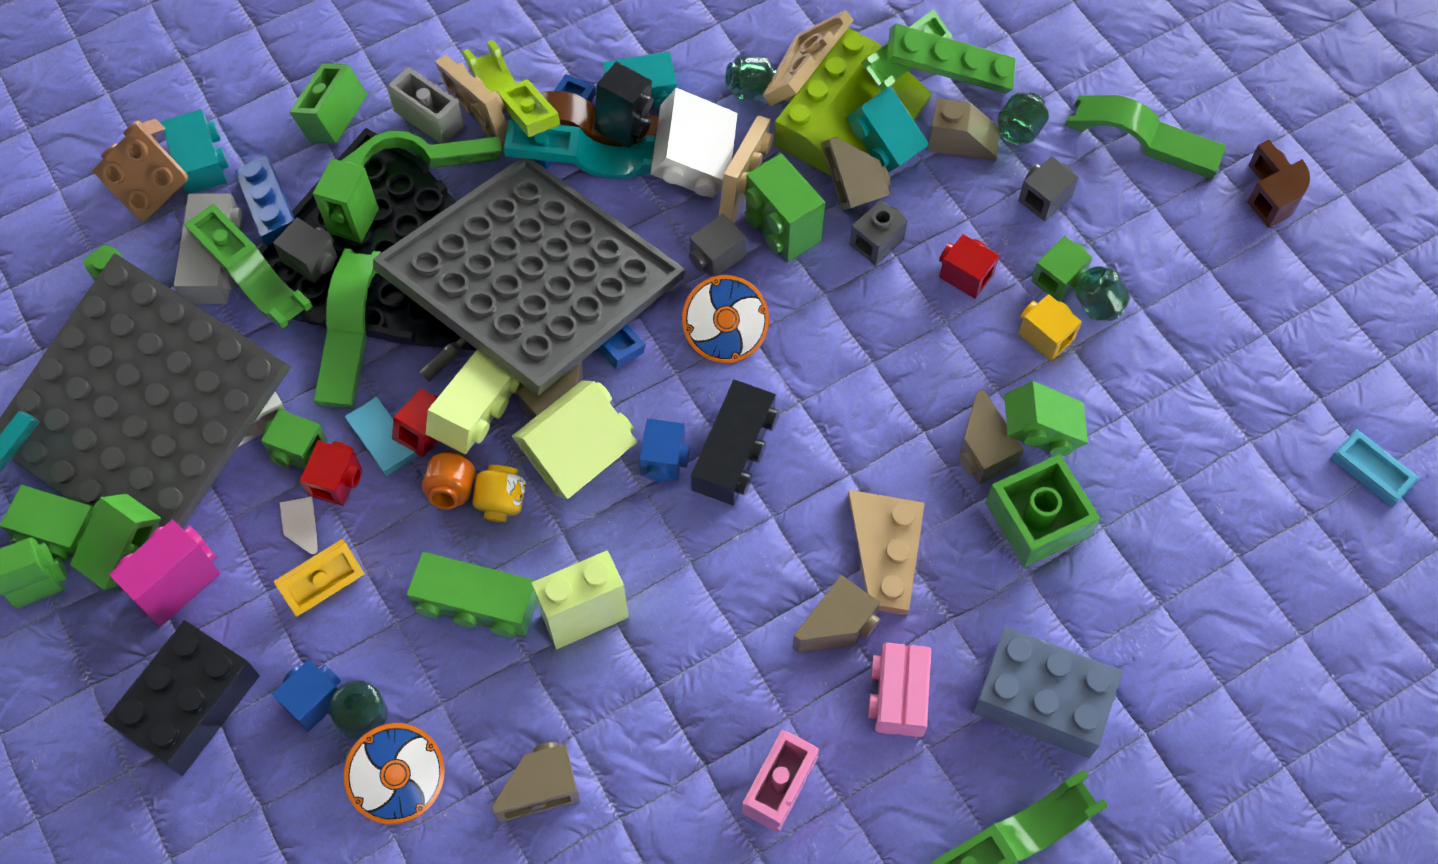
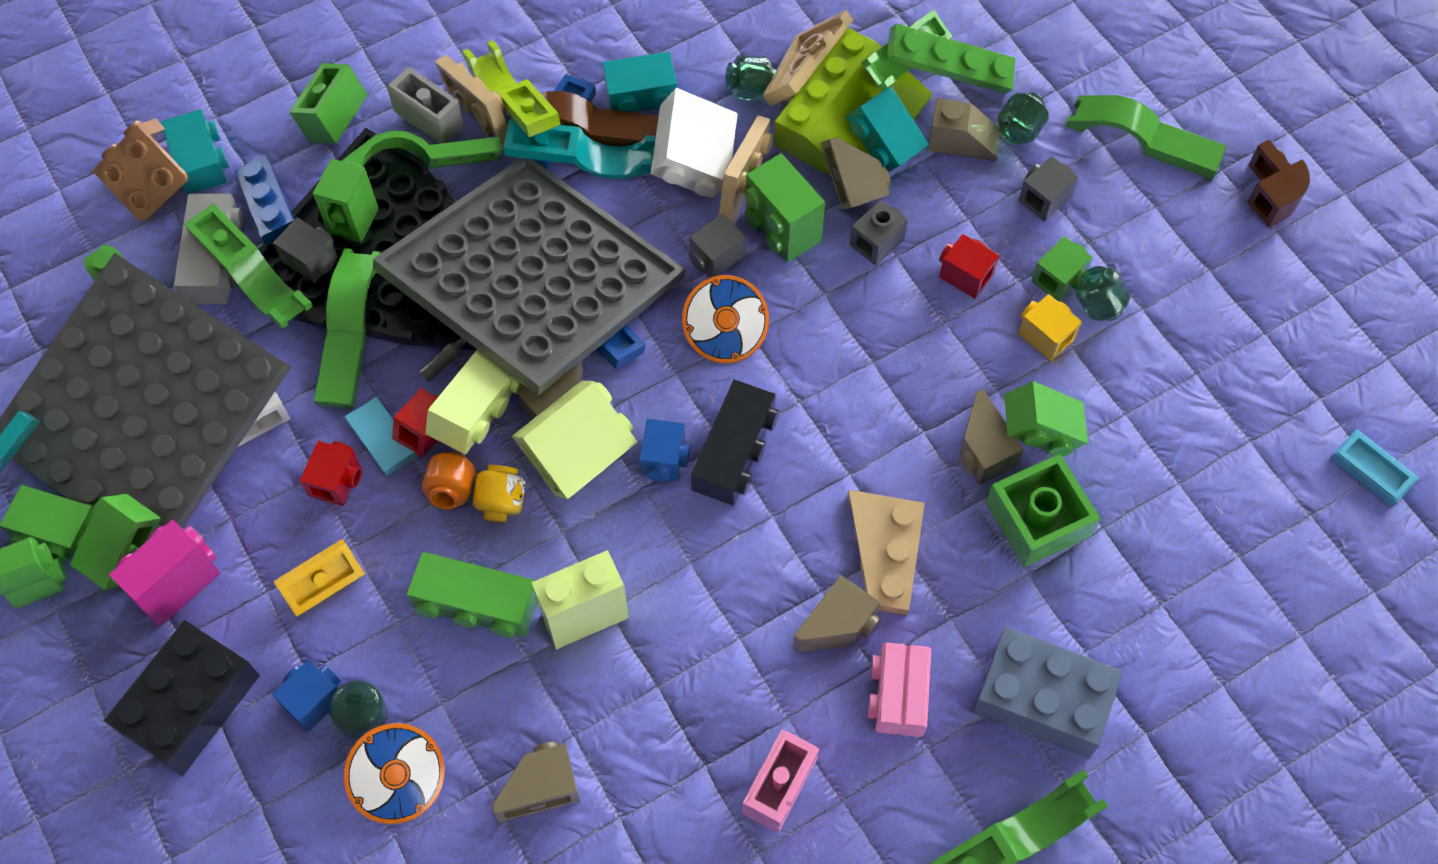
(291, 439): bright green brick -> none
(299, 523): white sticker -> none
(623, 105): black brick -> none

